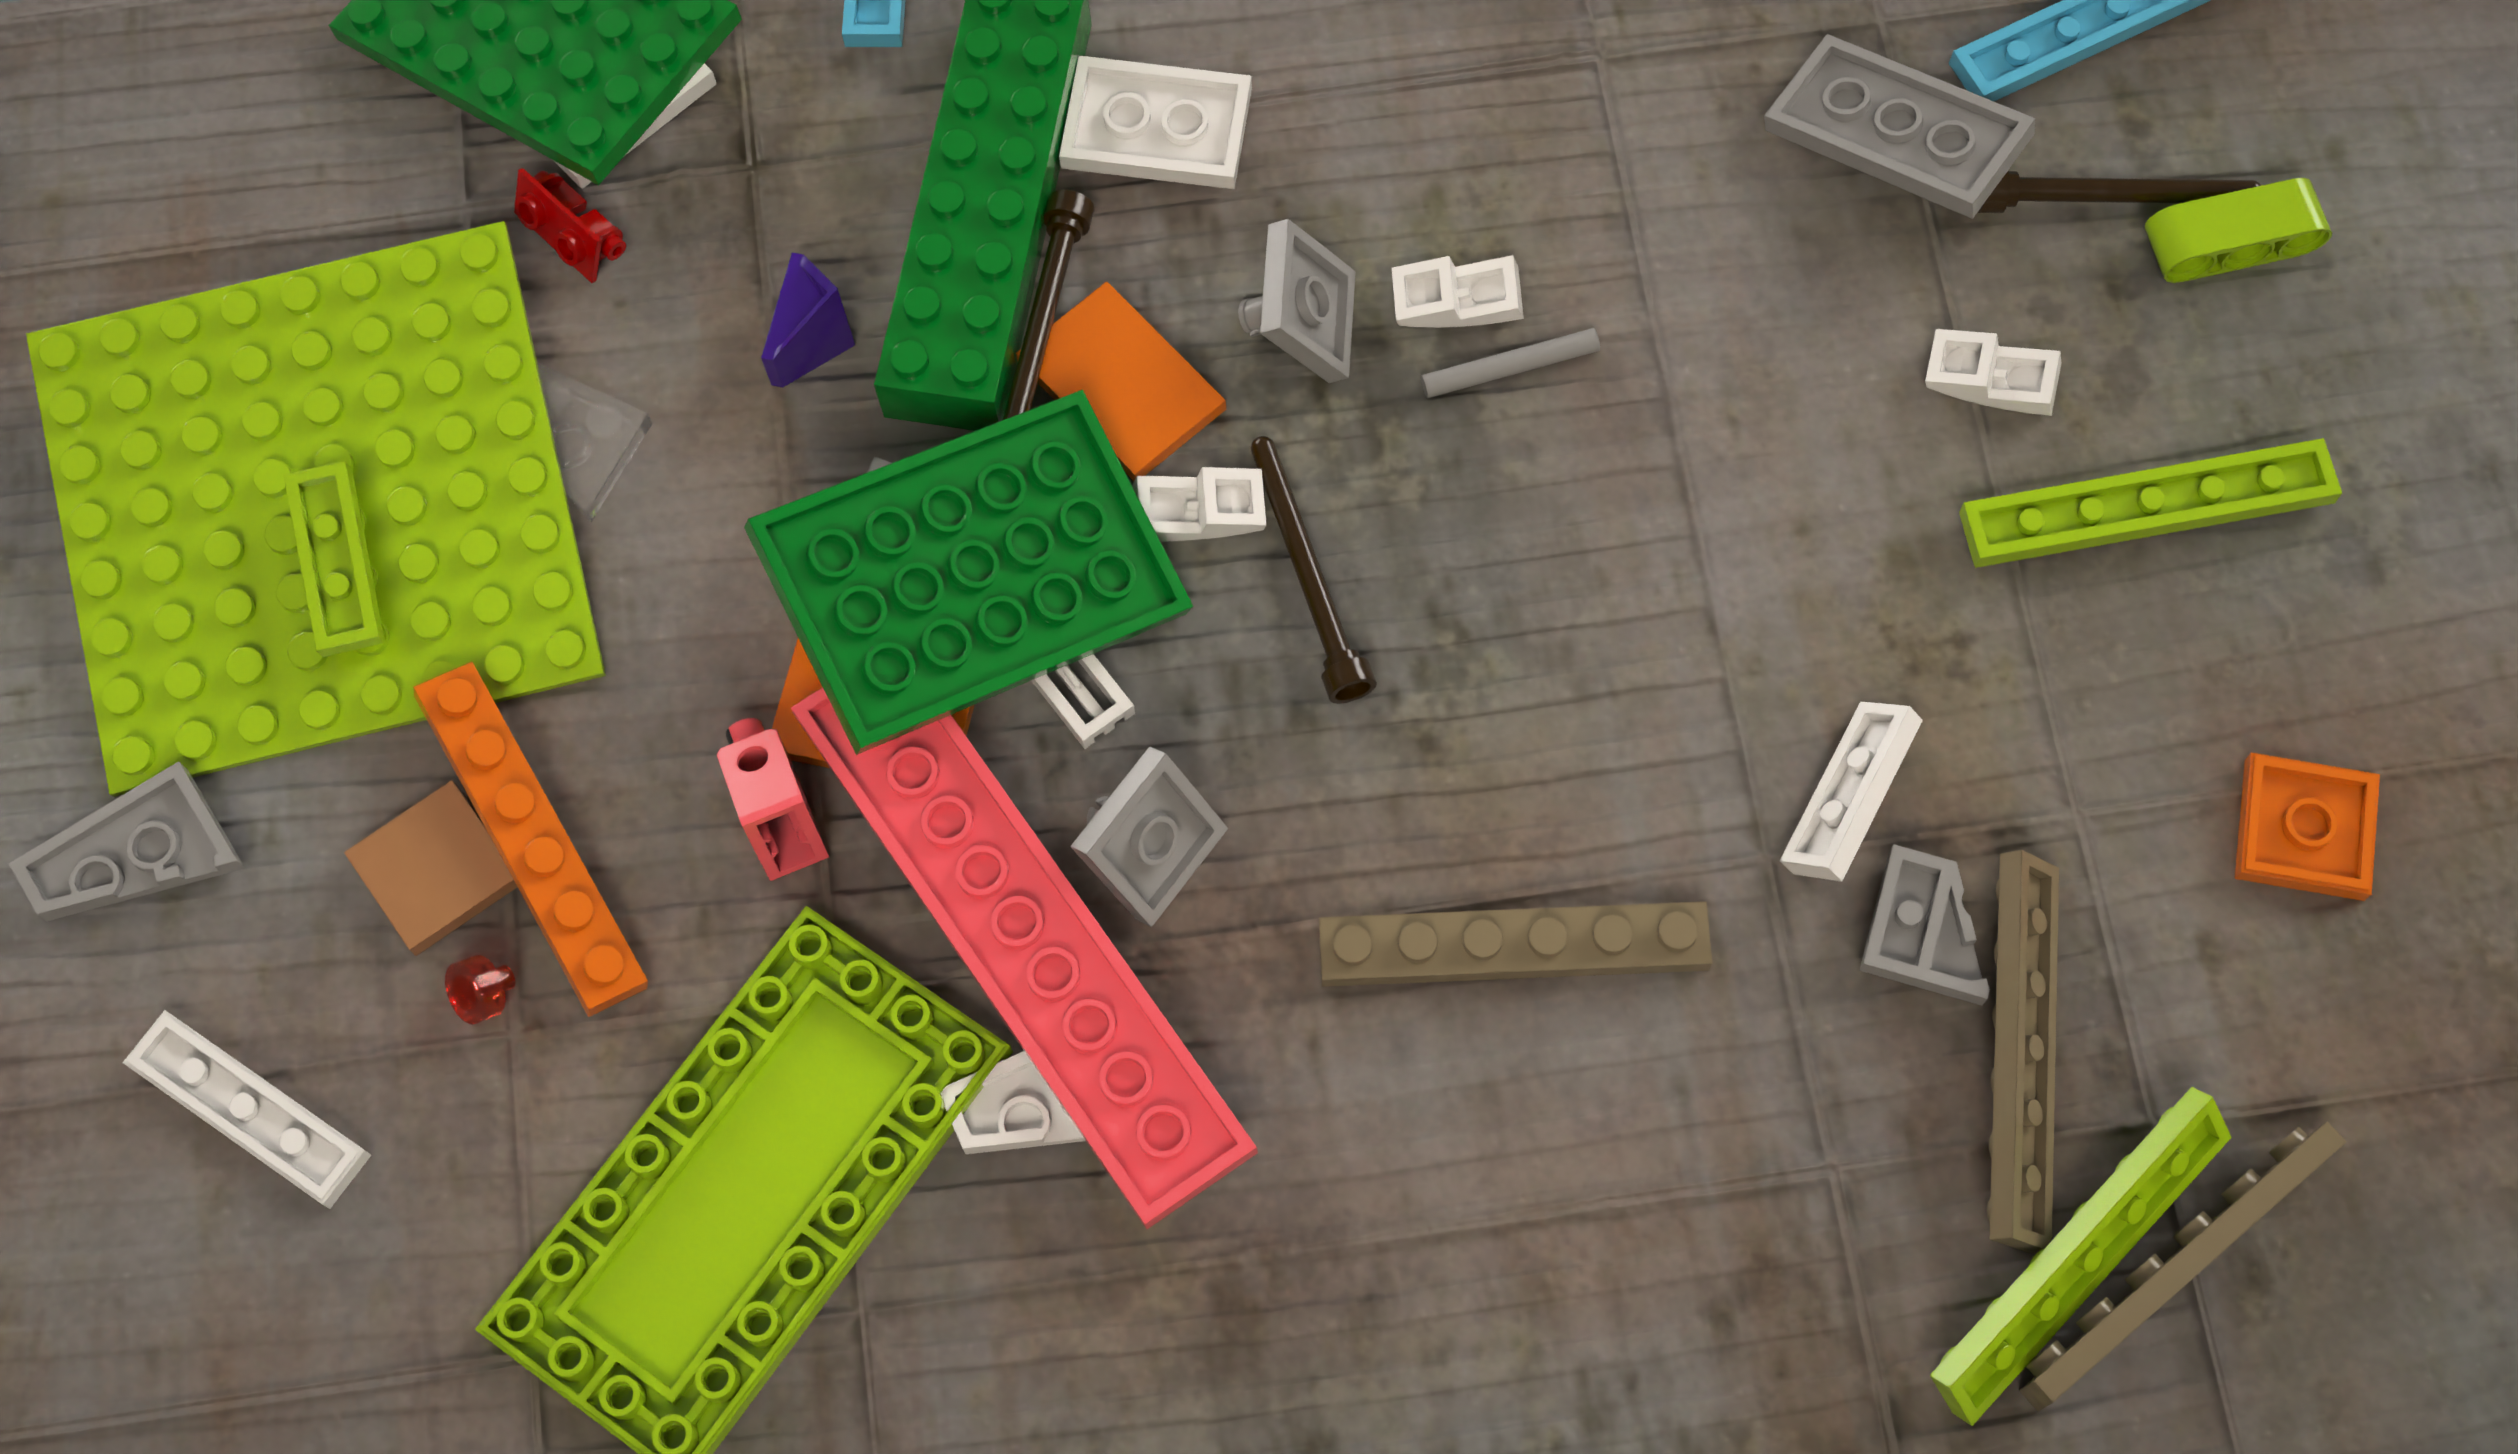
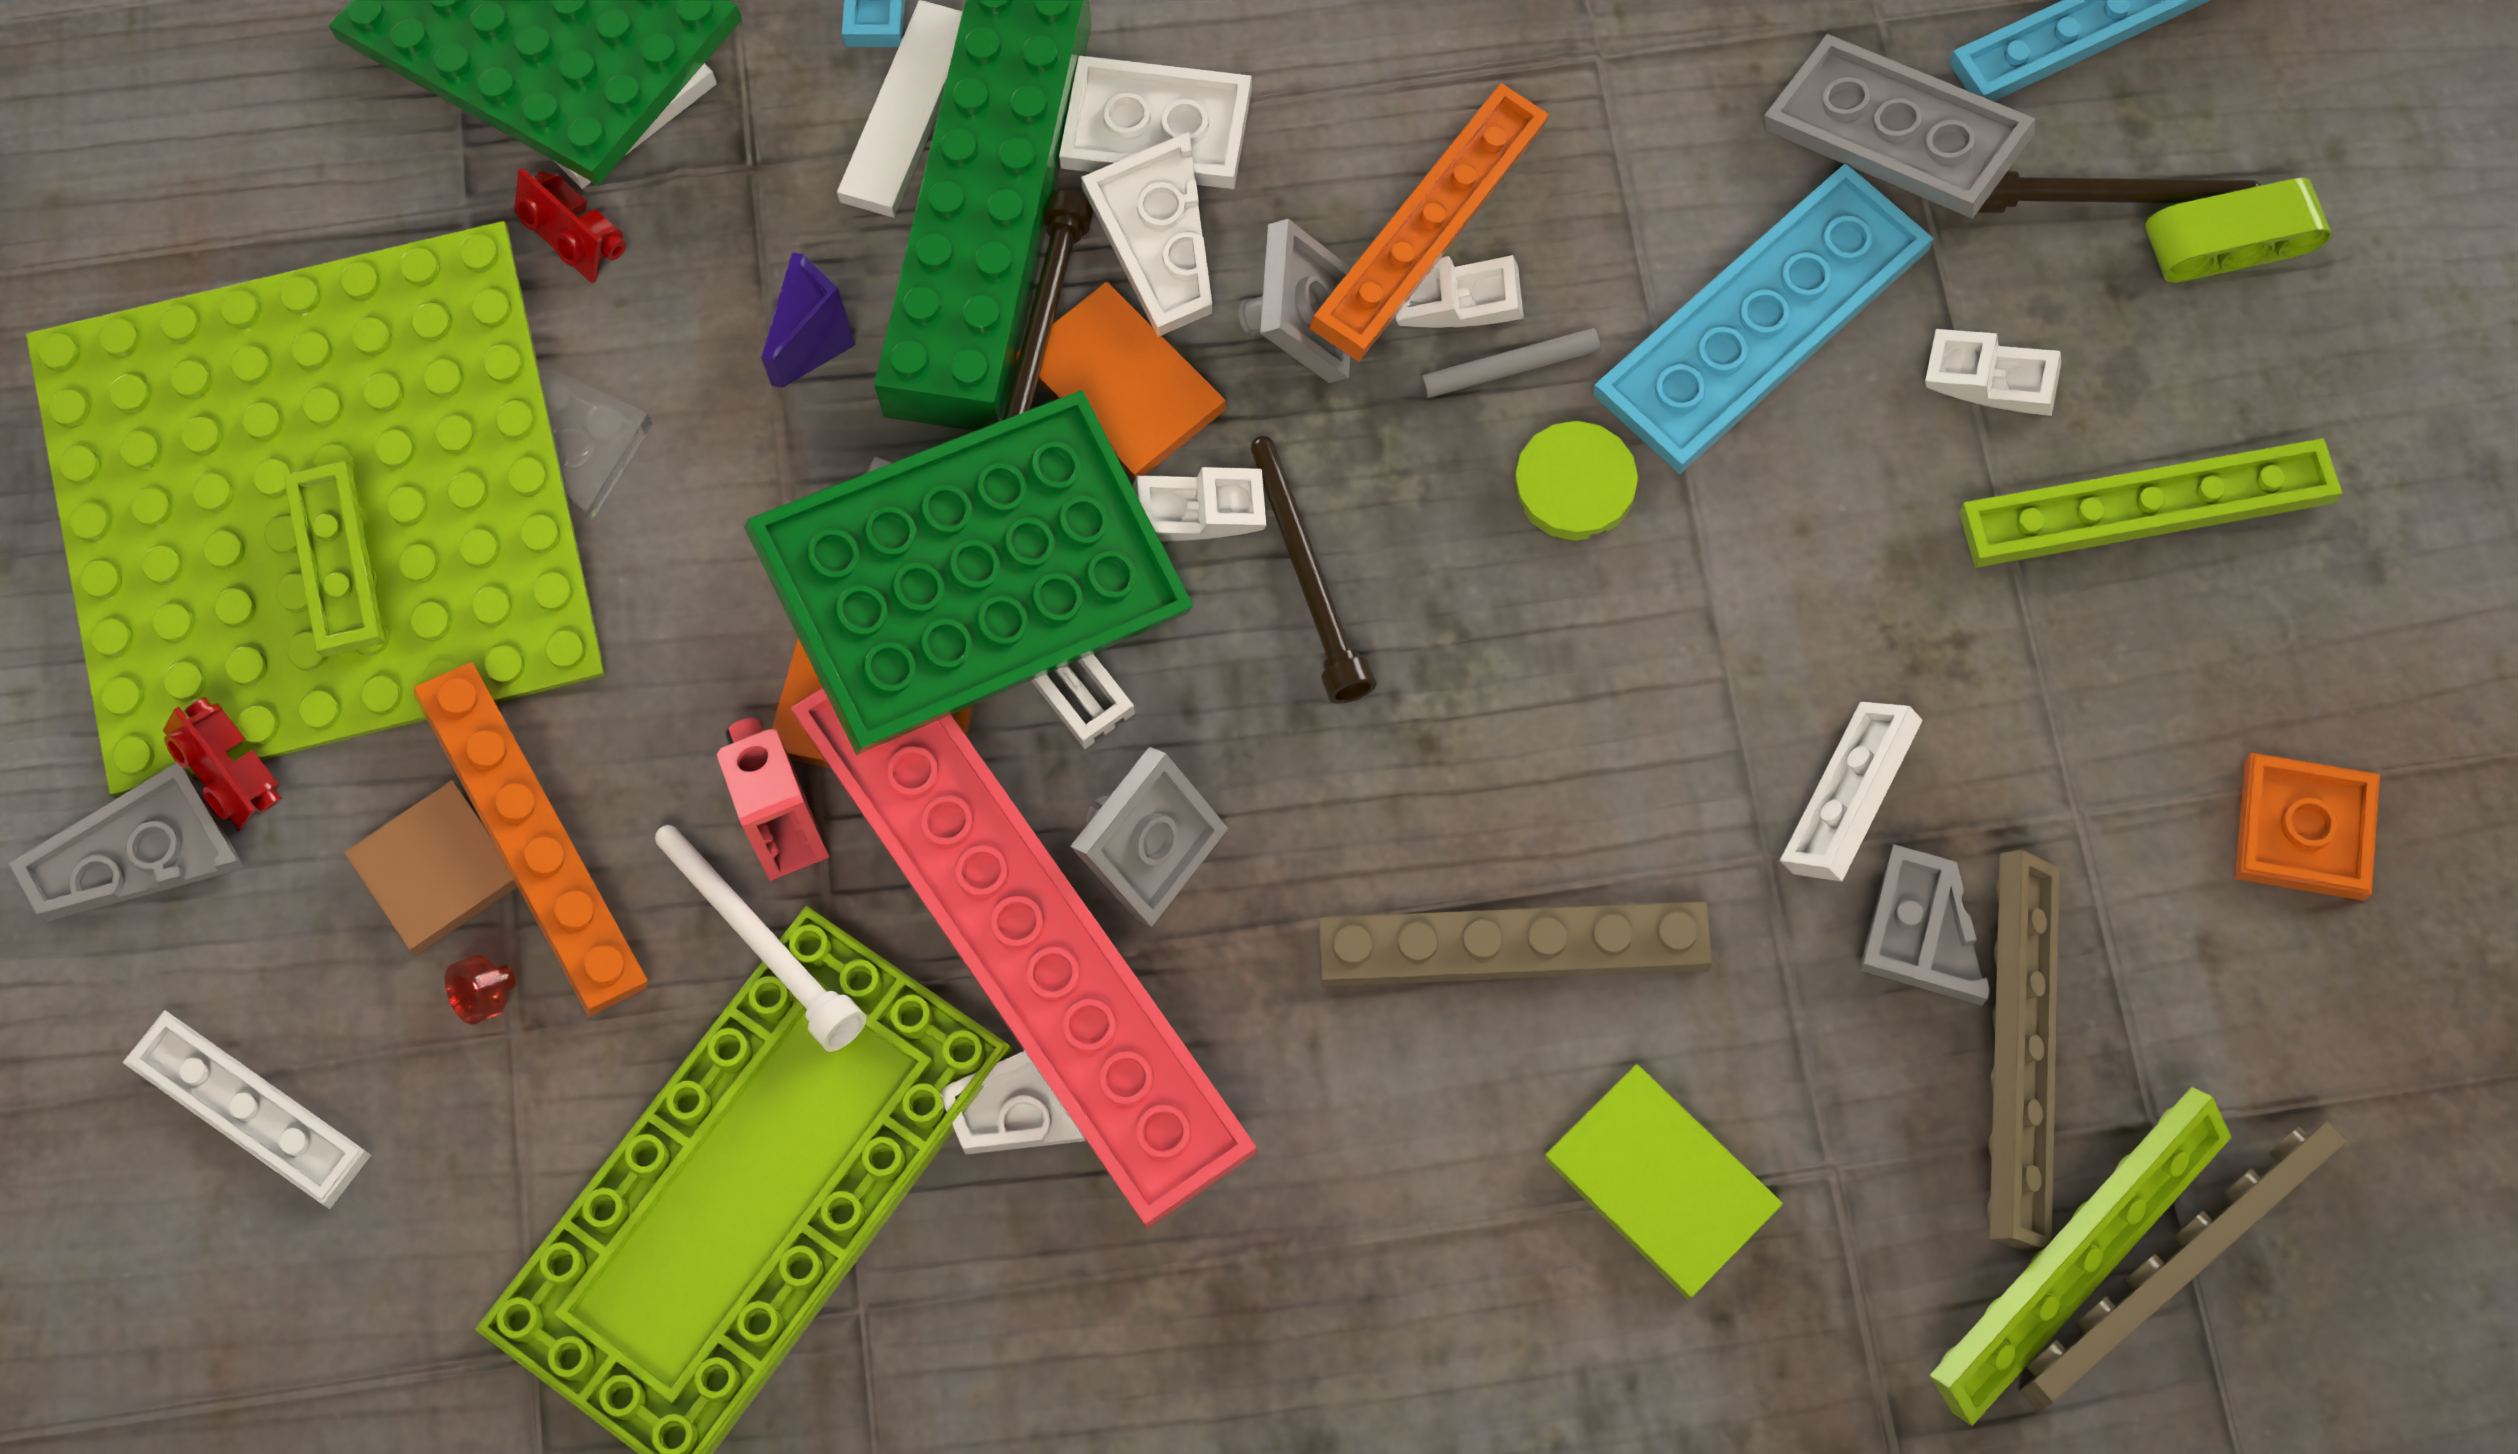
(203, 746): none -> red hinge
(831, 1017): none -> white piece
(902, 113): none -> white tile
(1156, 230): none -> white wing
(1428, 222): none -> orange plate
(1576, 480): none -> lime tile
(1663, 1182): none -> lime tile
(1762, 318): none -> medium azure plate

